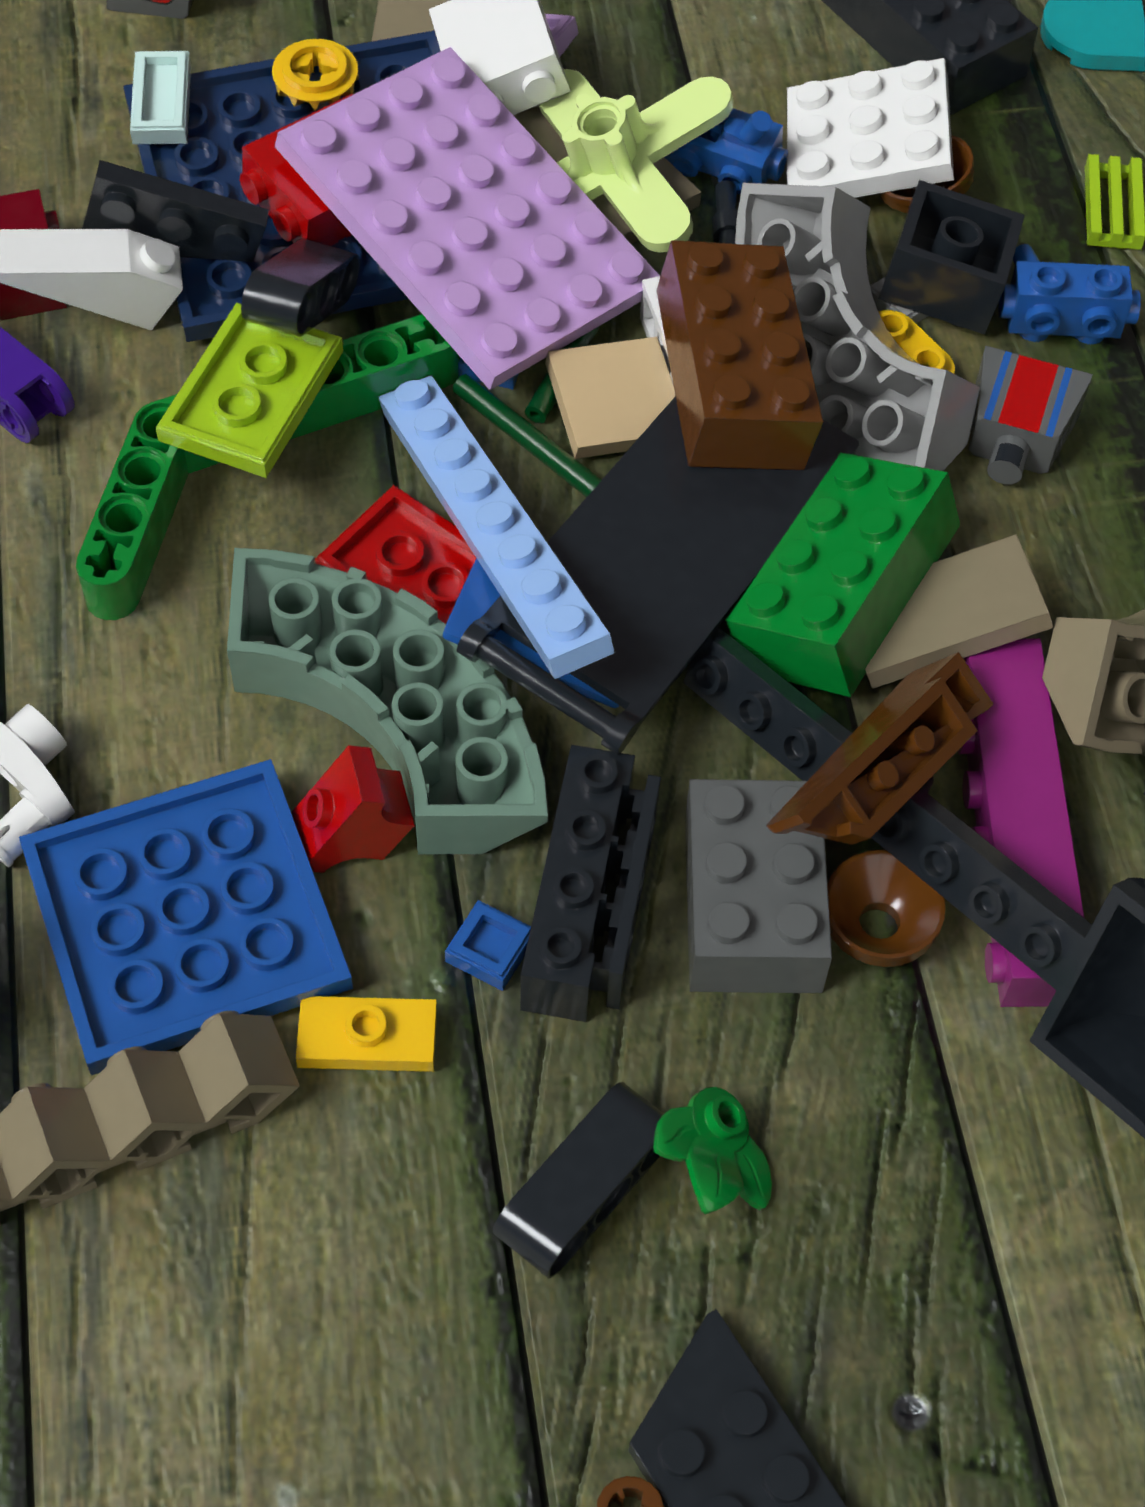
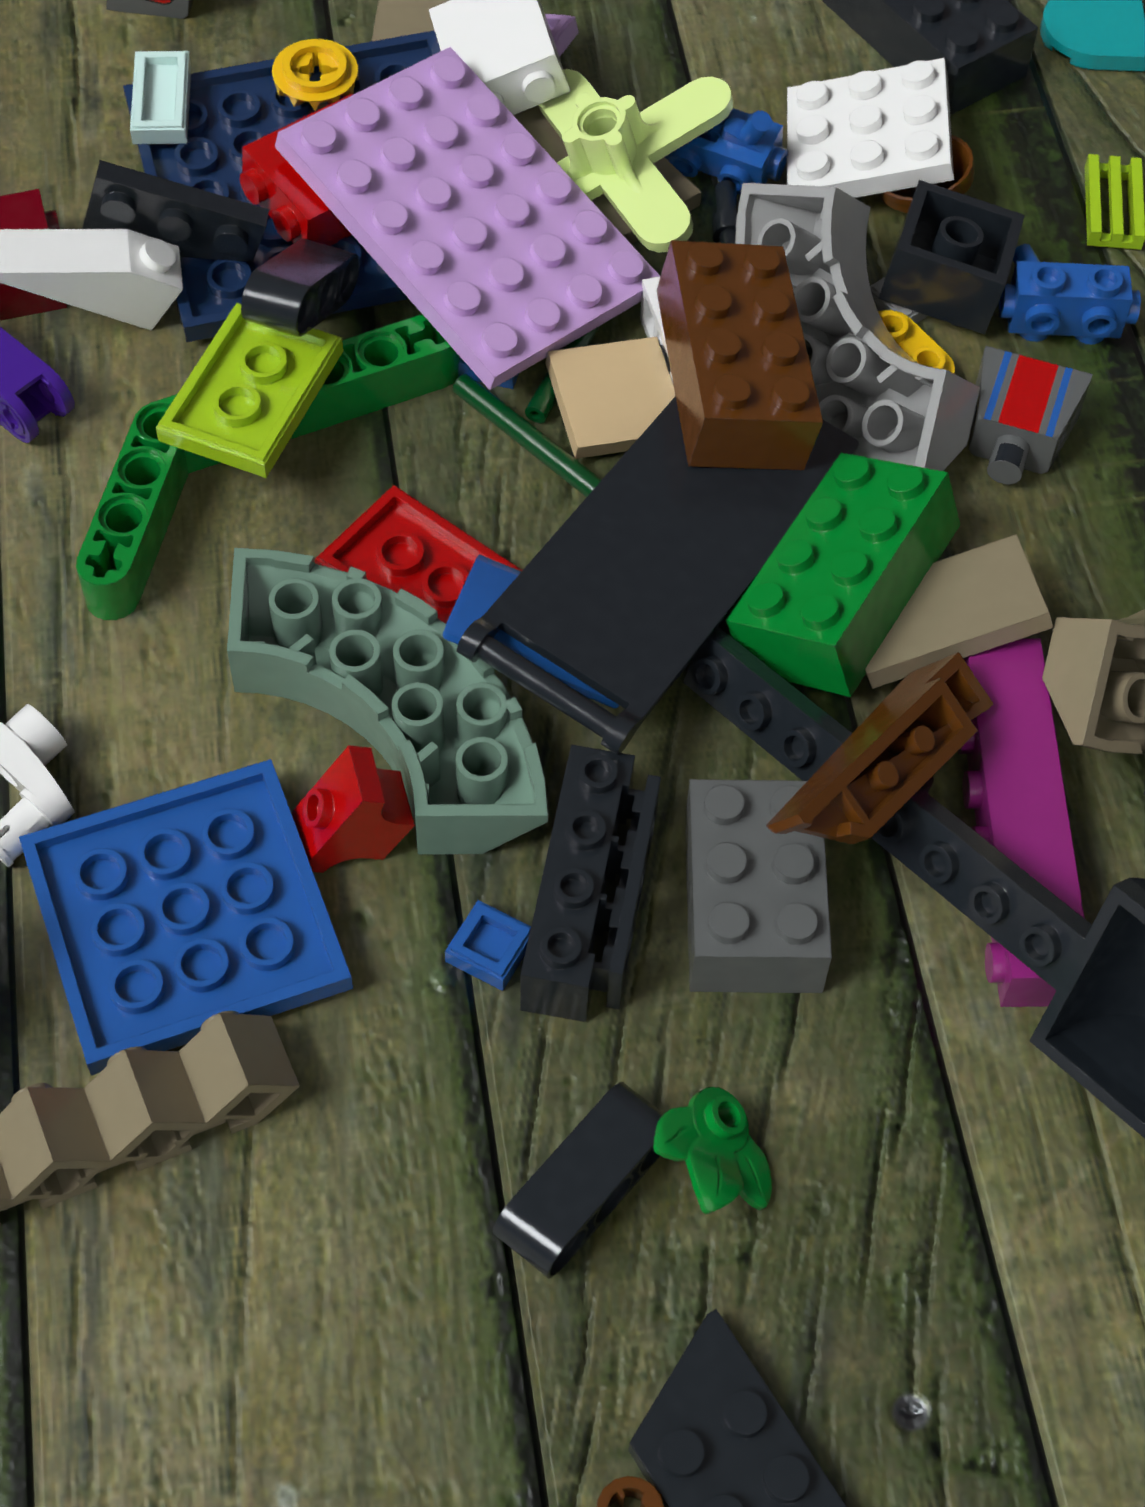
(367, 1033): yellow plate -> none
(497, 529): light blue plate -> none
(885, 884): reddish brown piece -> none

